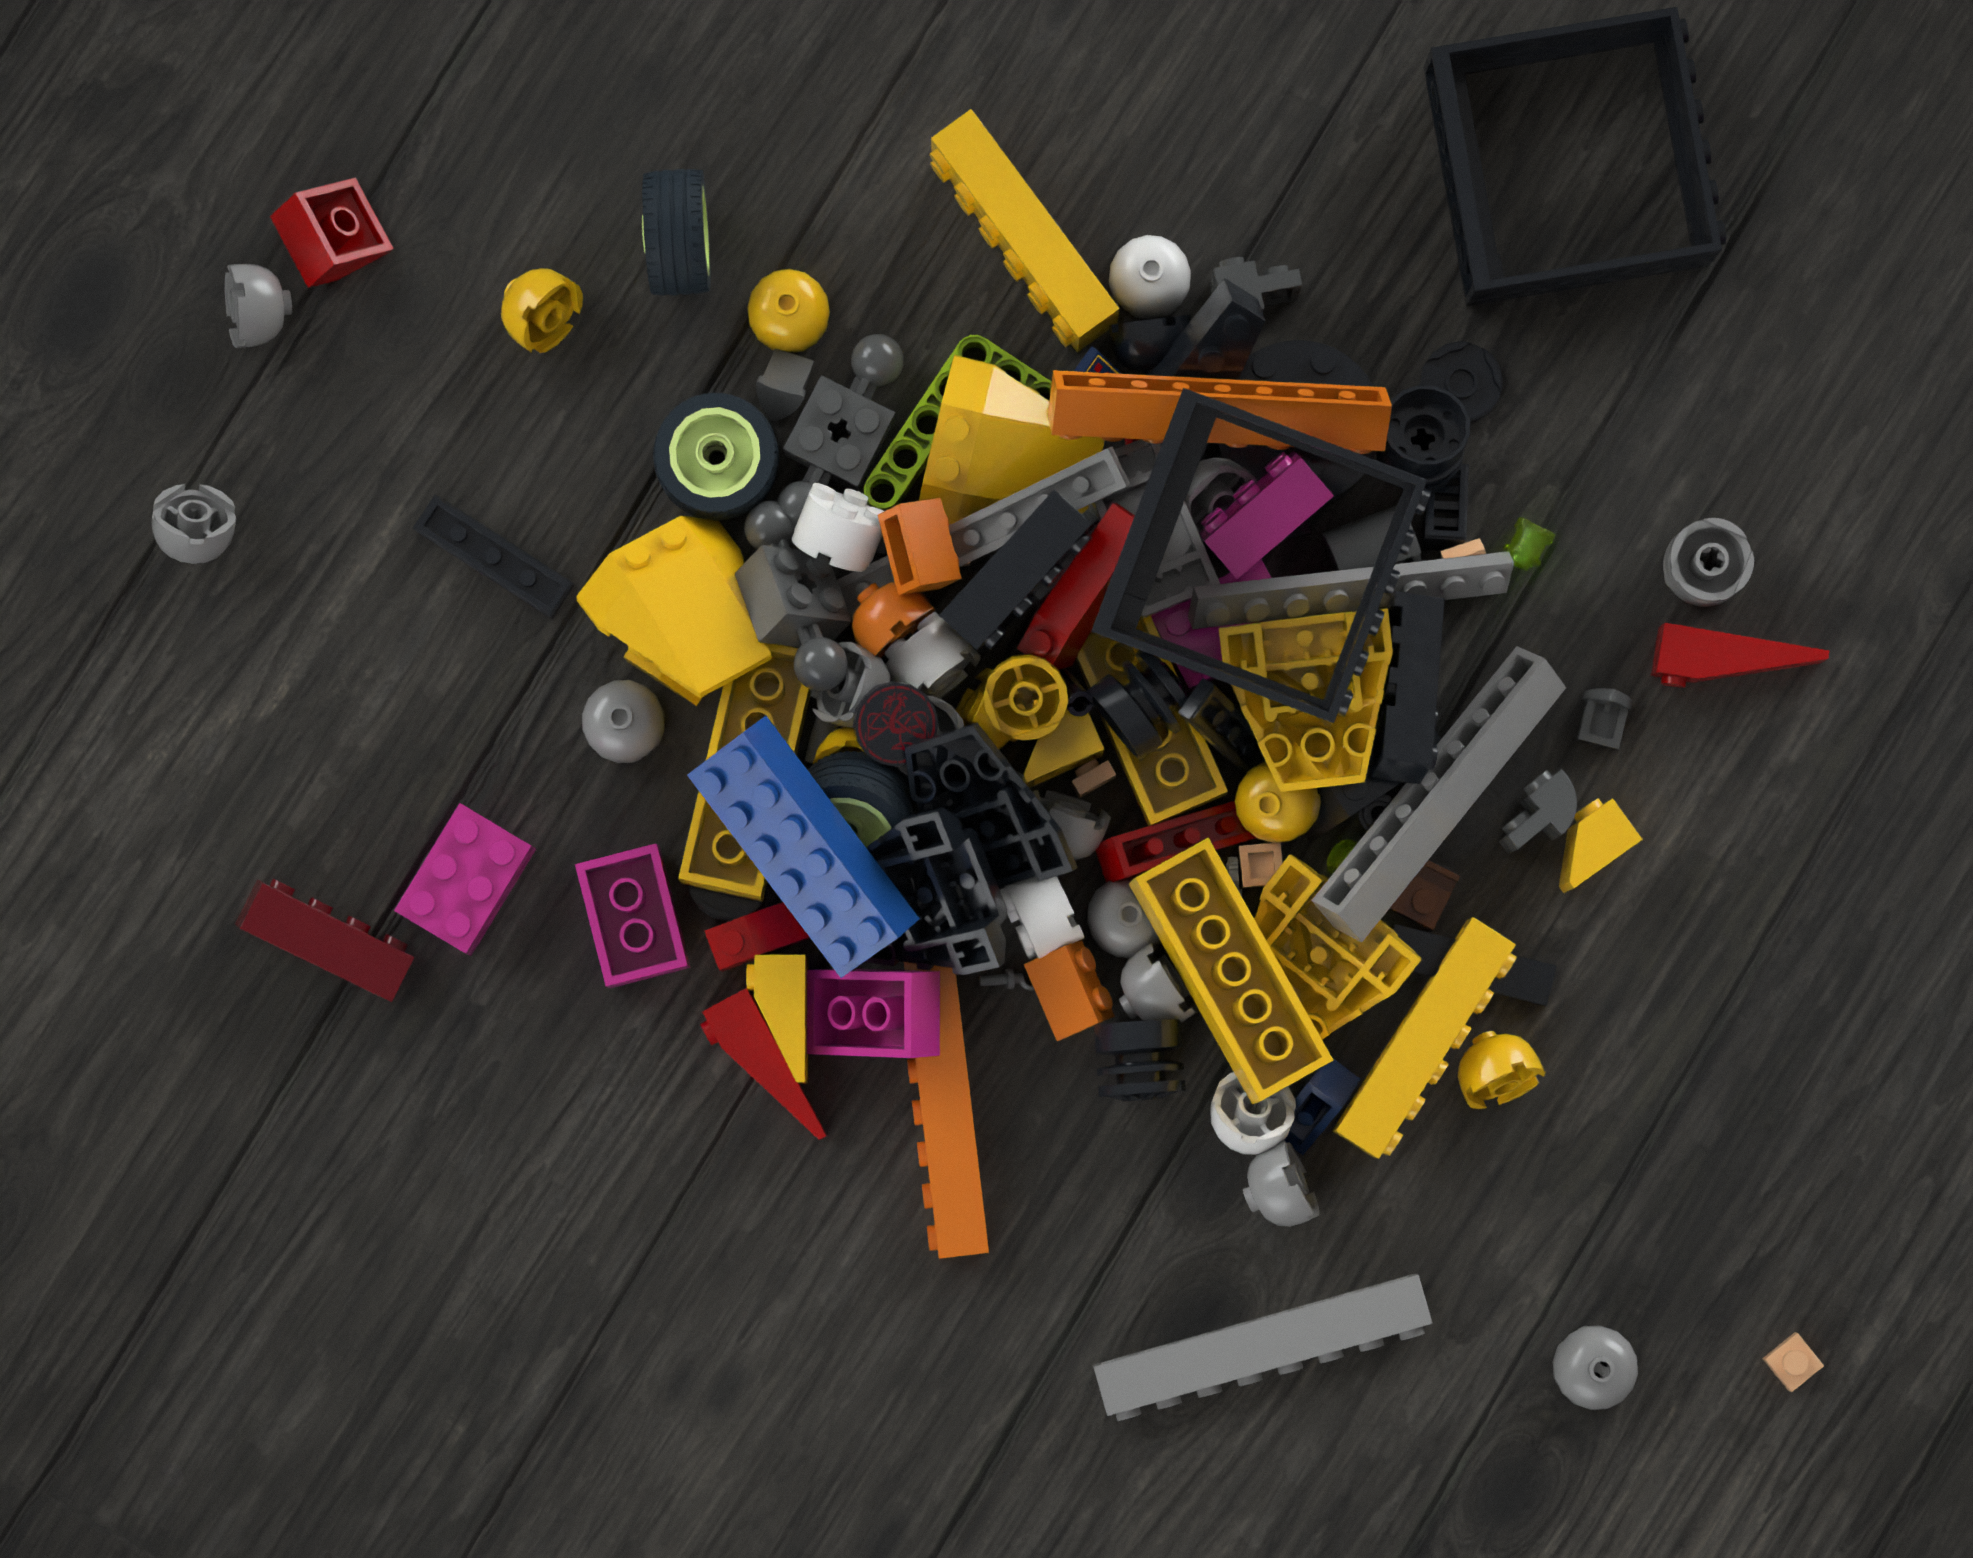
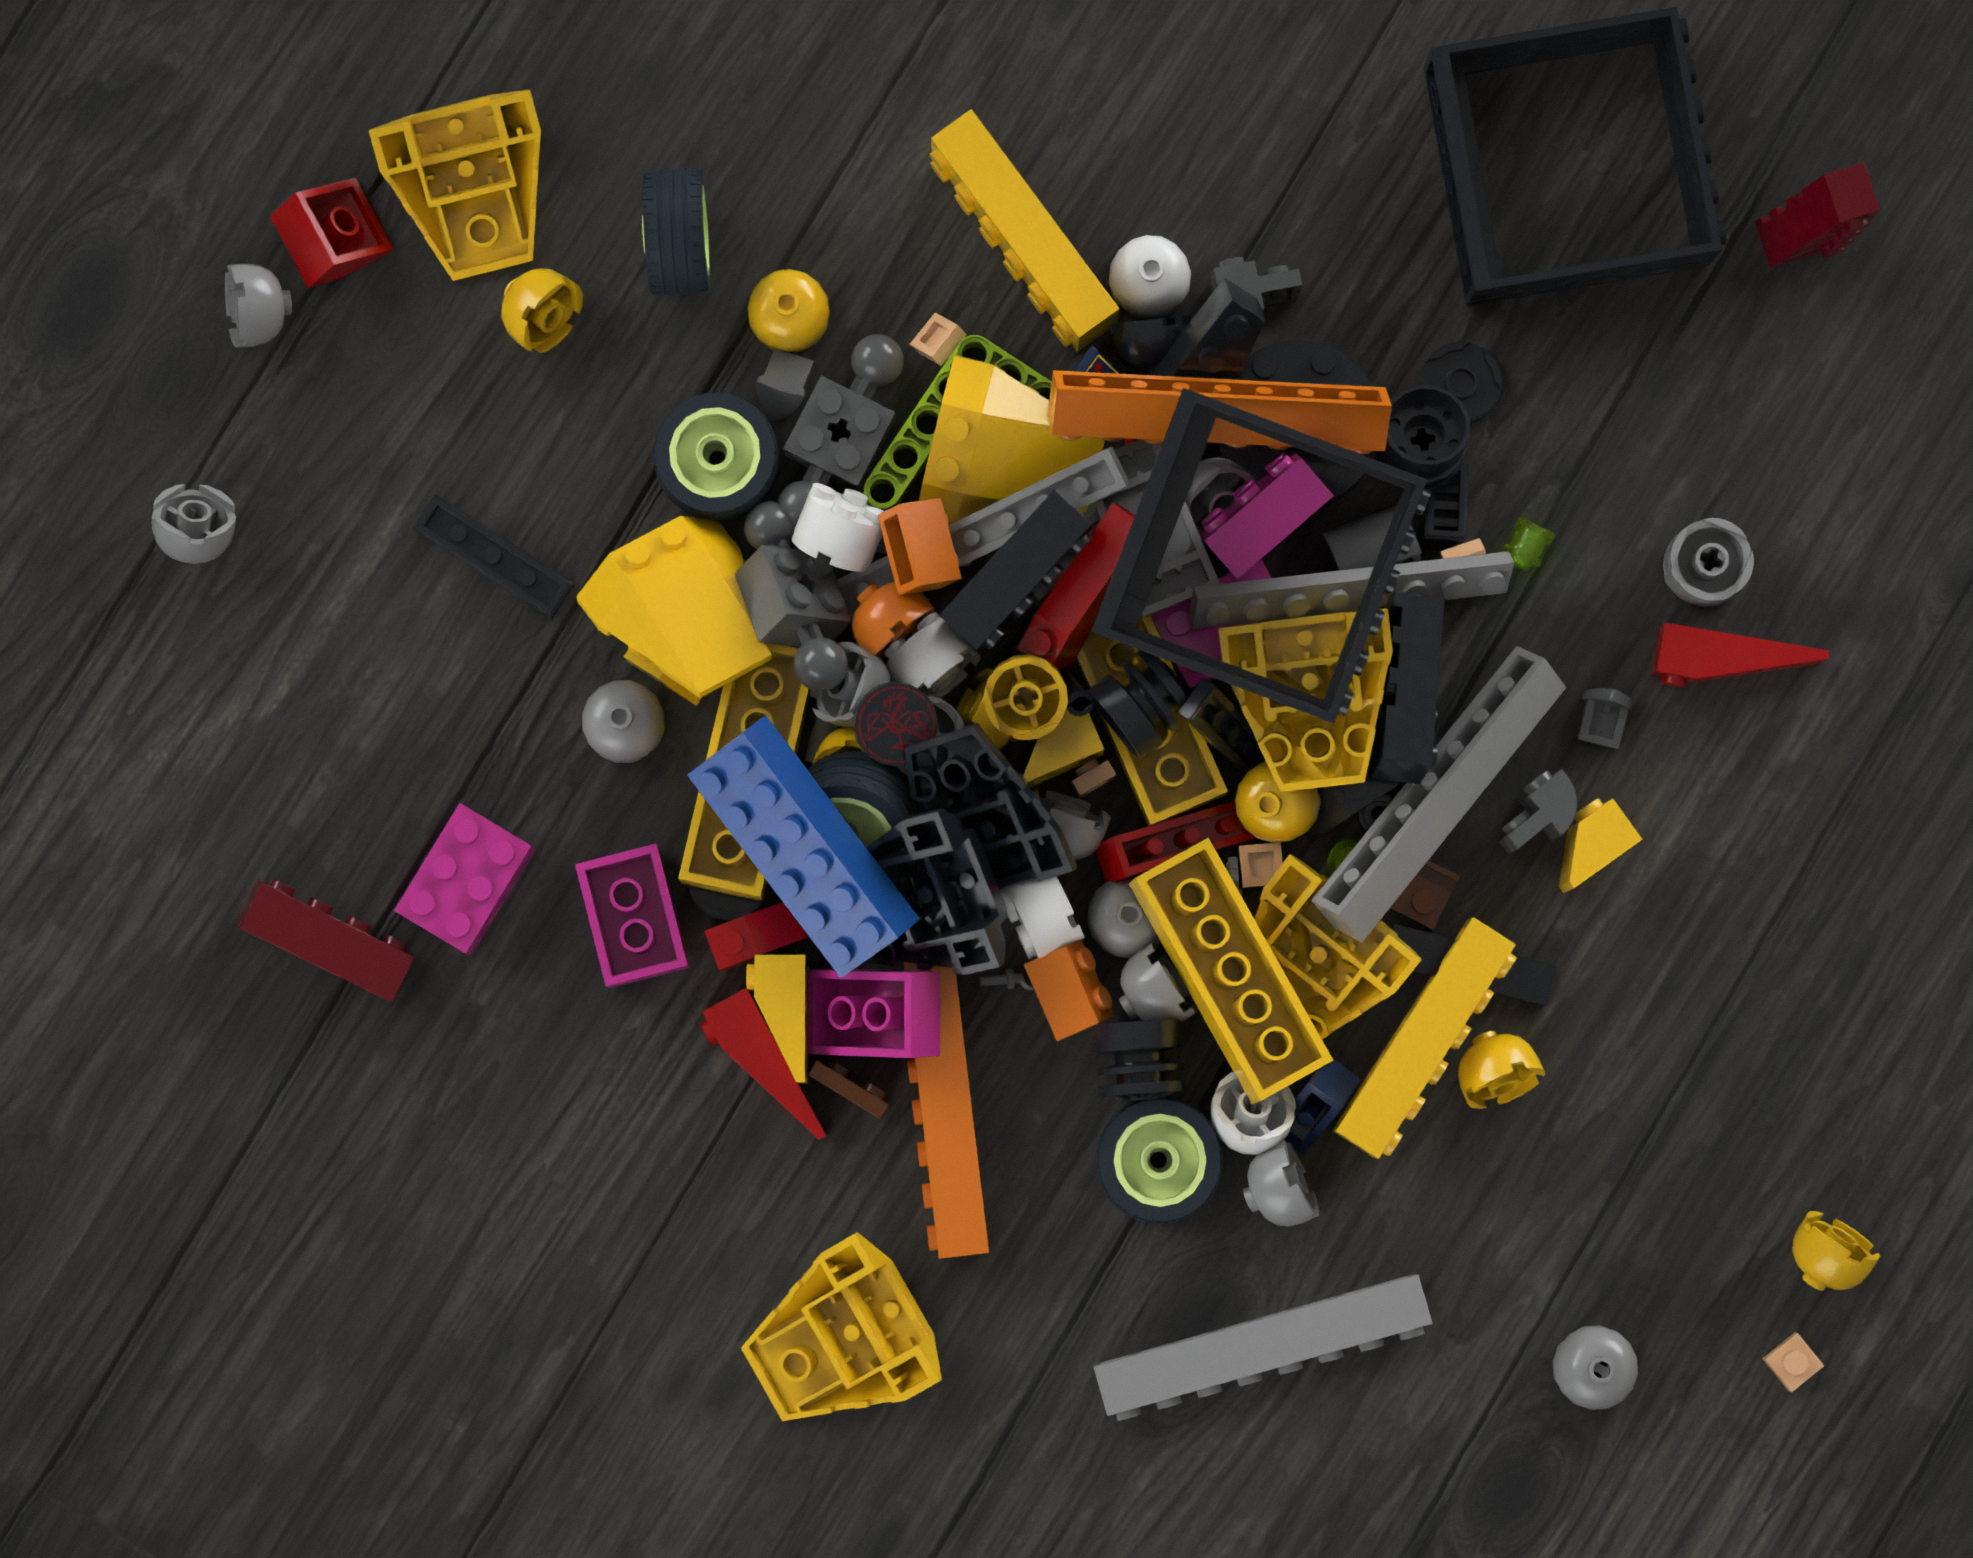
(468, 179): none -> yellow wedge
(835, 1077): none -> reddish brown plate
(844, 1337): none -> yellow wedge
(938, 339): none -> light nougat plate
(1190, 1167): none -> wheel
(1820, 217): none -> dark red wedge
(1832, 1254): none -> yellow cylinder

